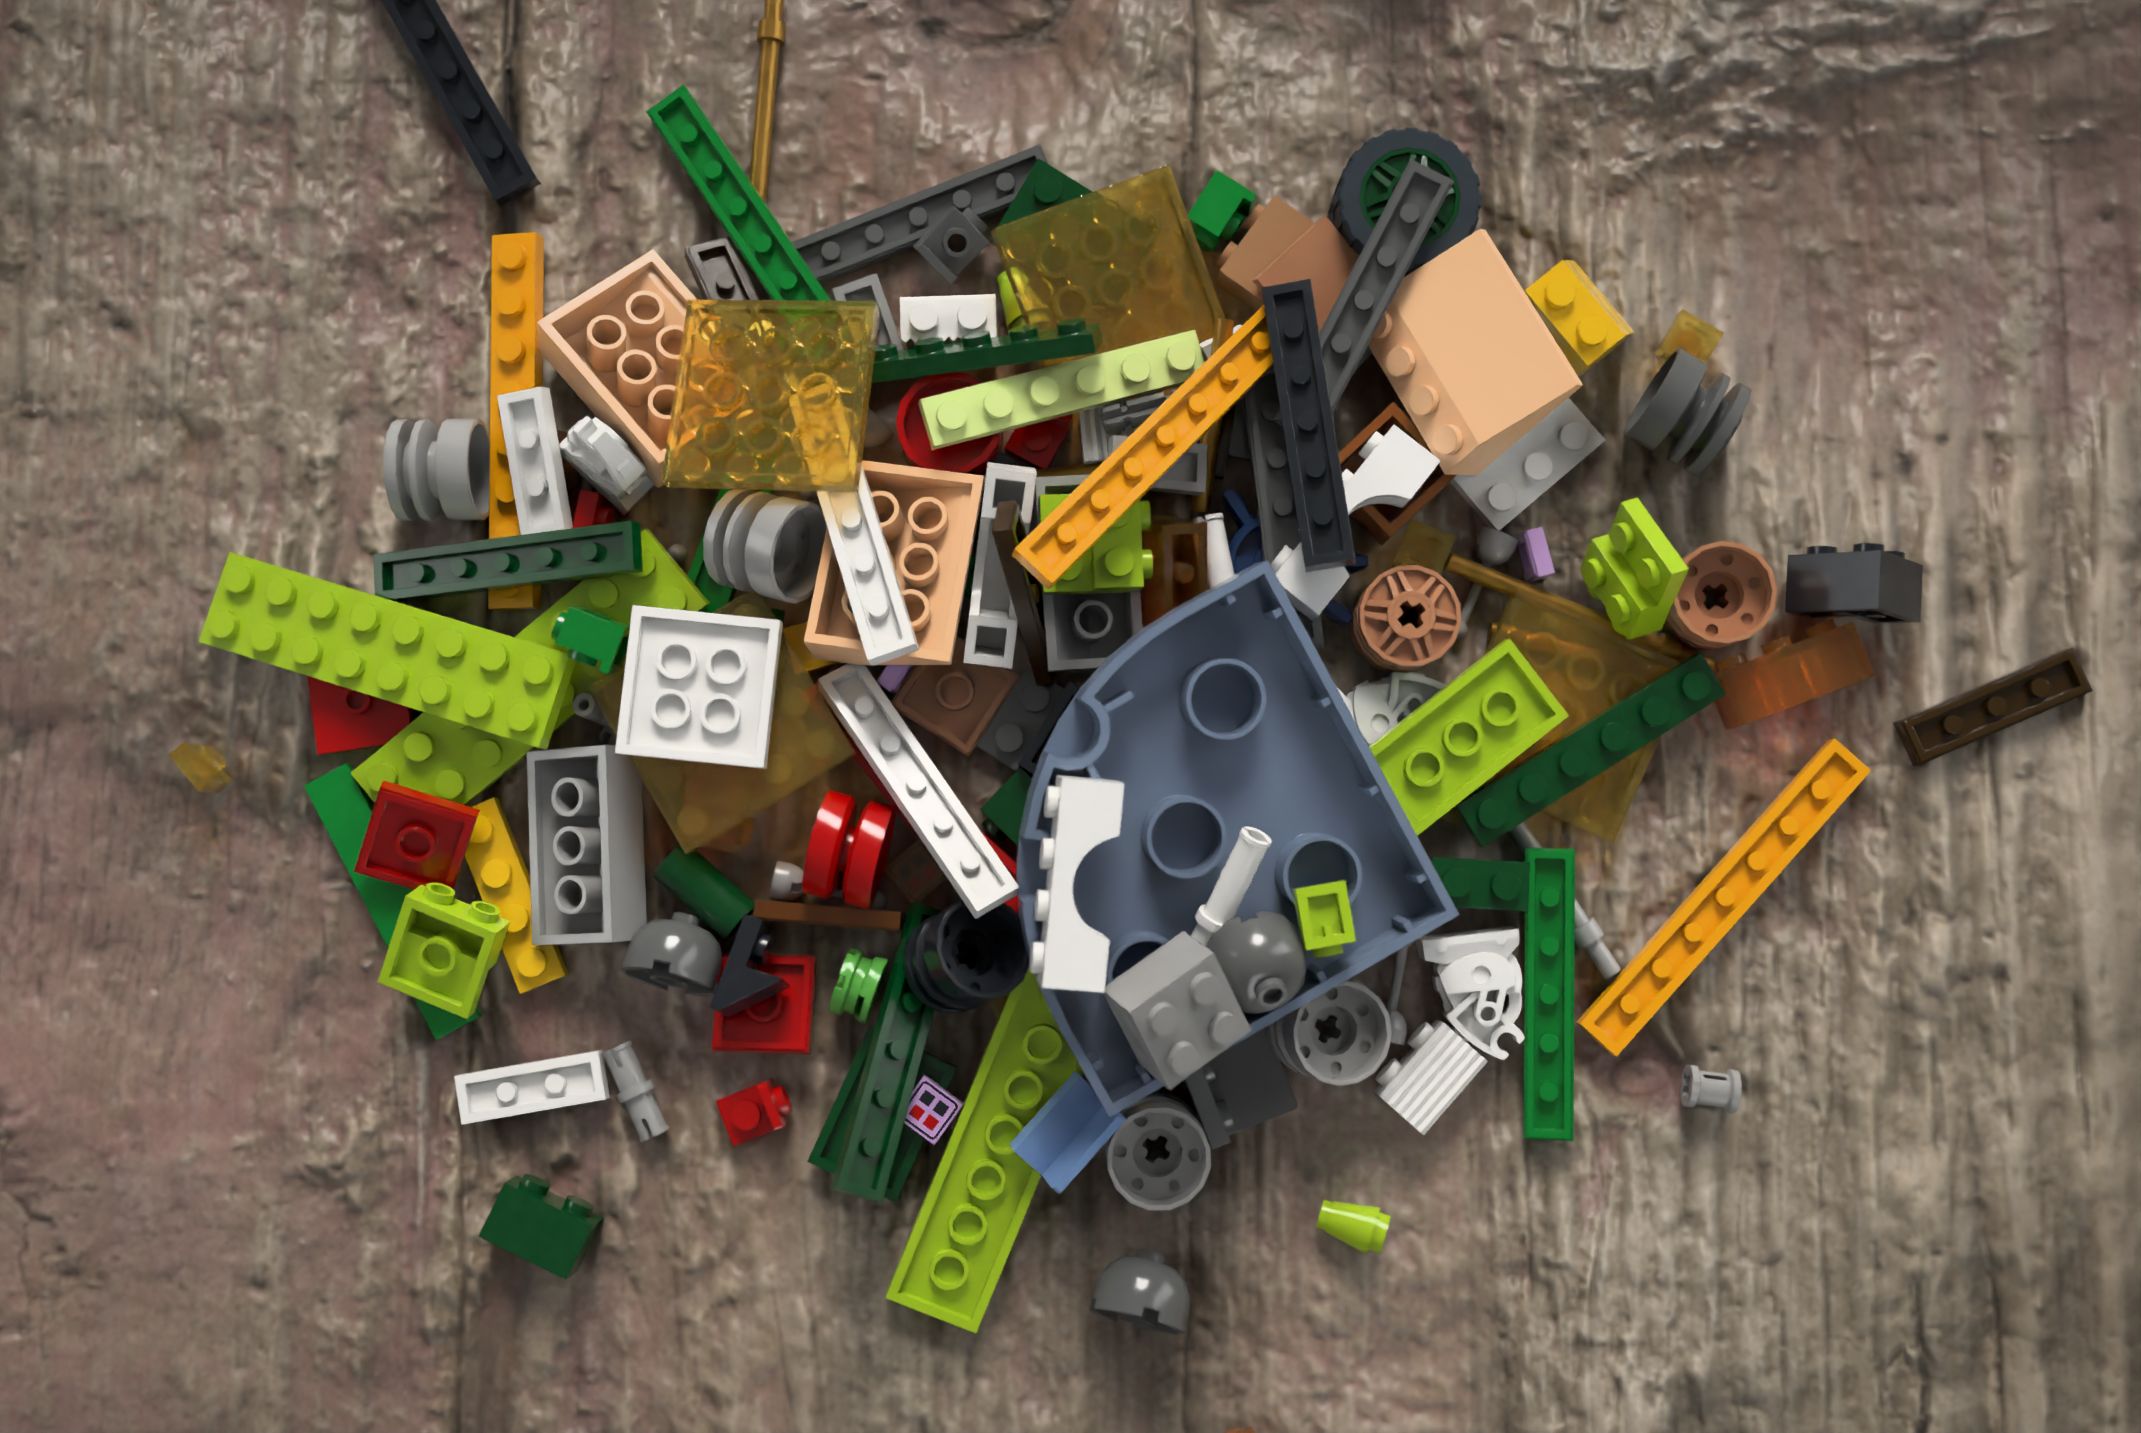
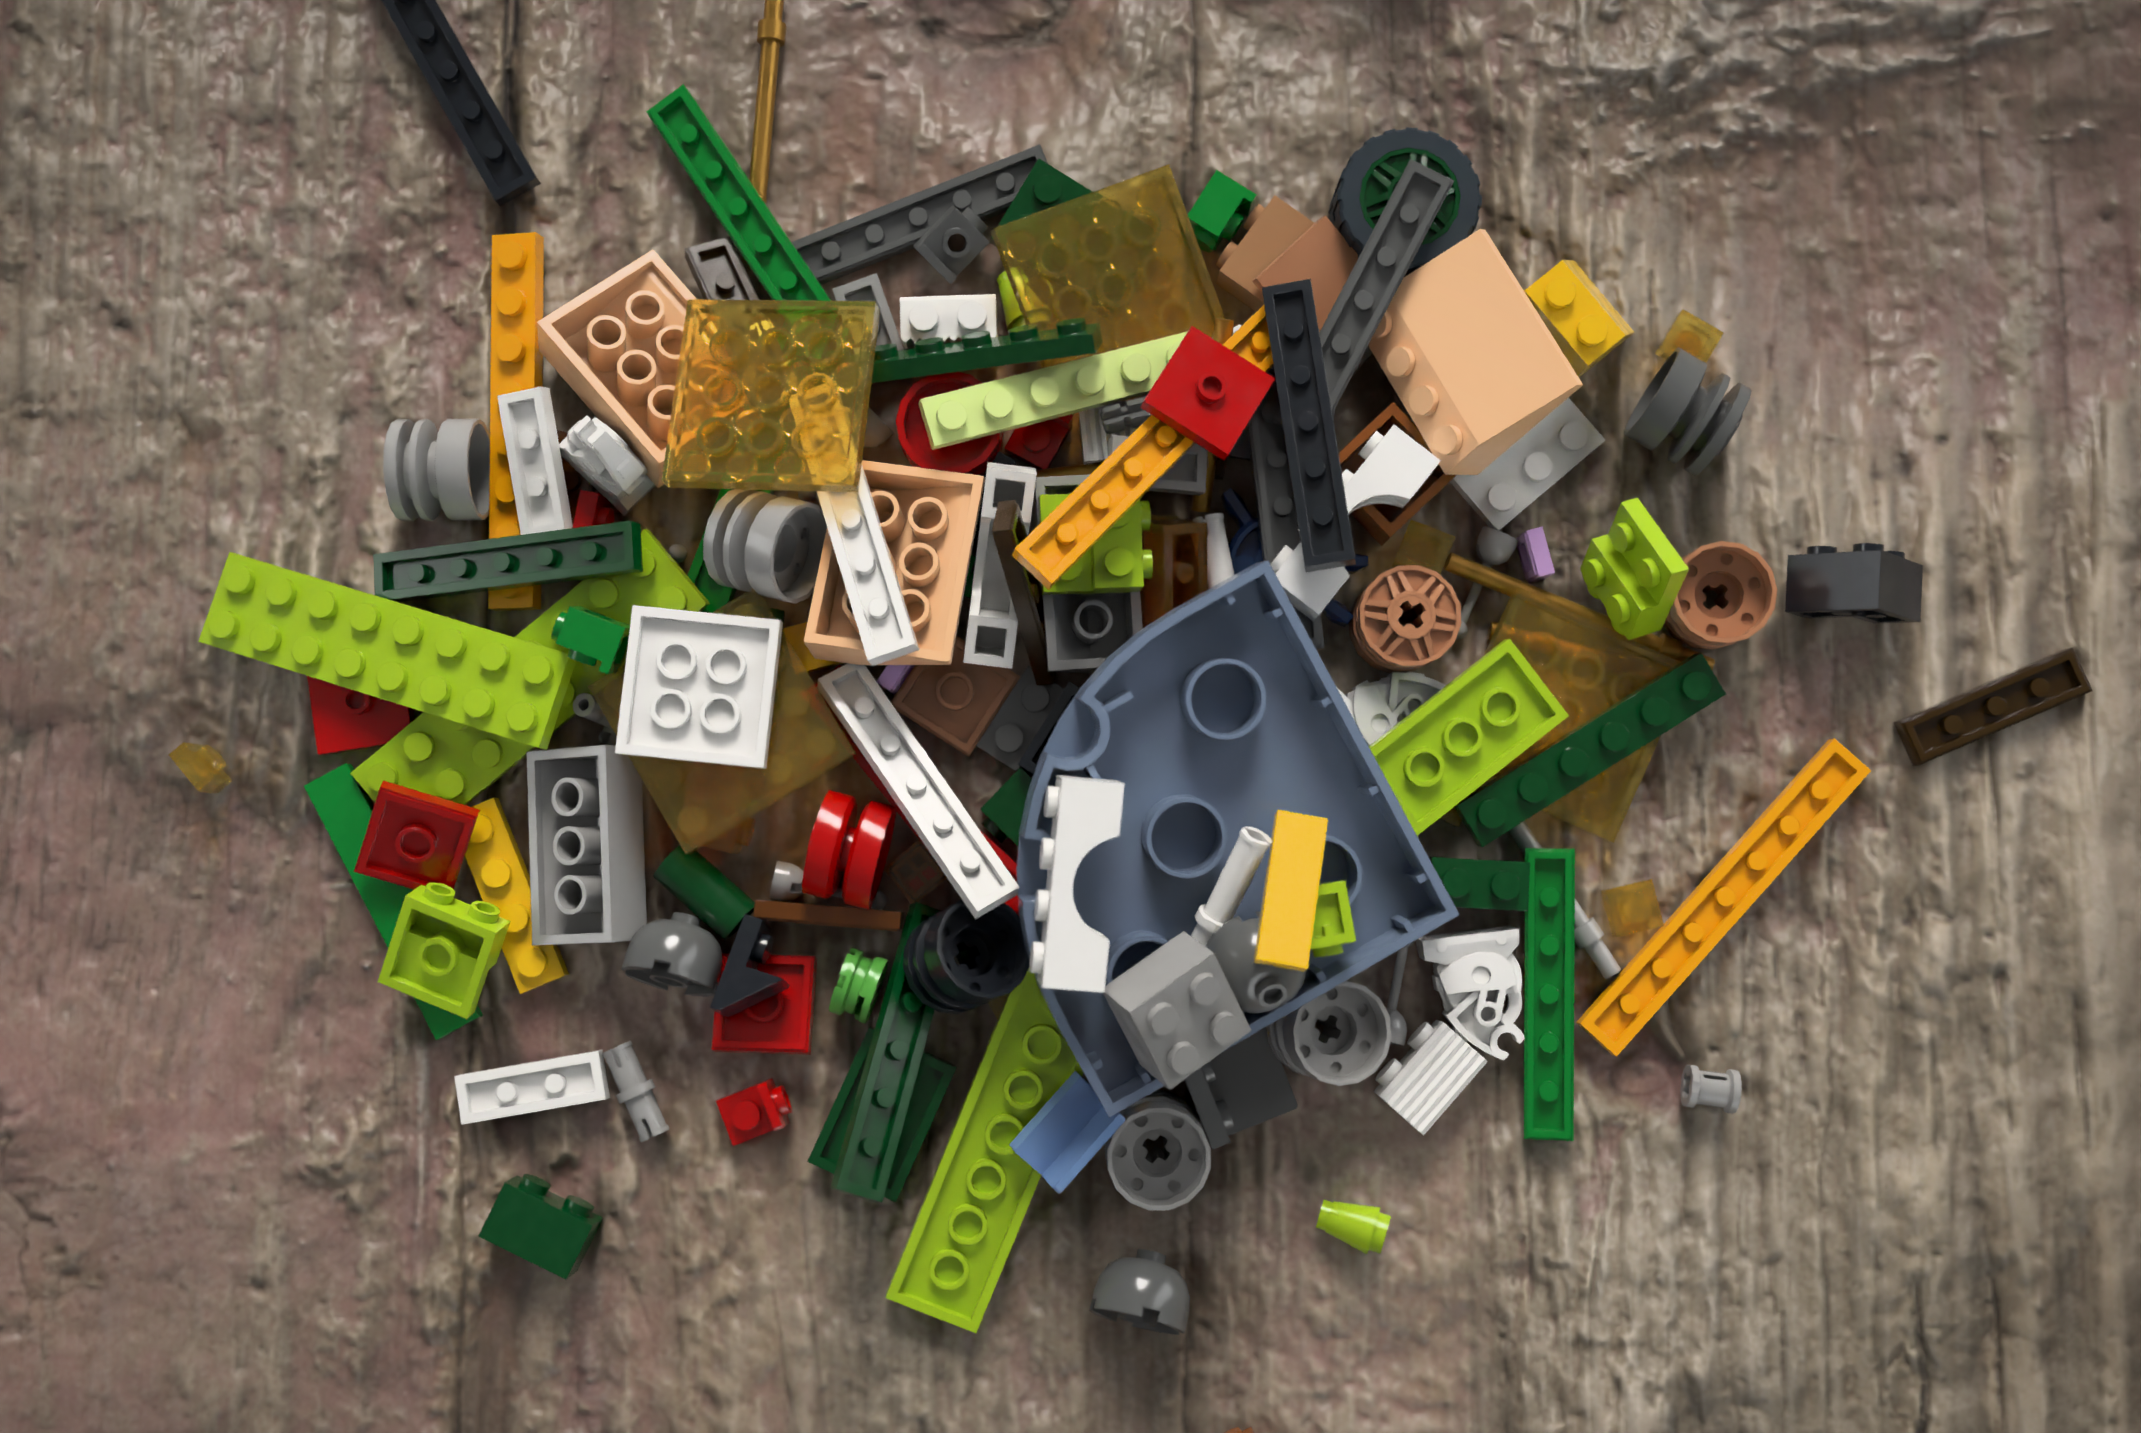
(931, 1109): tile -> none
(1207, 393): none -> red plate
(1291, 891): none -> yellow tile
(1632, 908): none -> clear yellow plate
(1790, 673): clear orange brick -> none

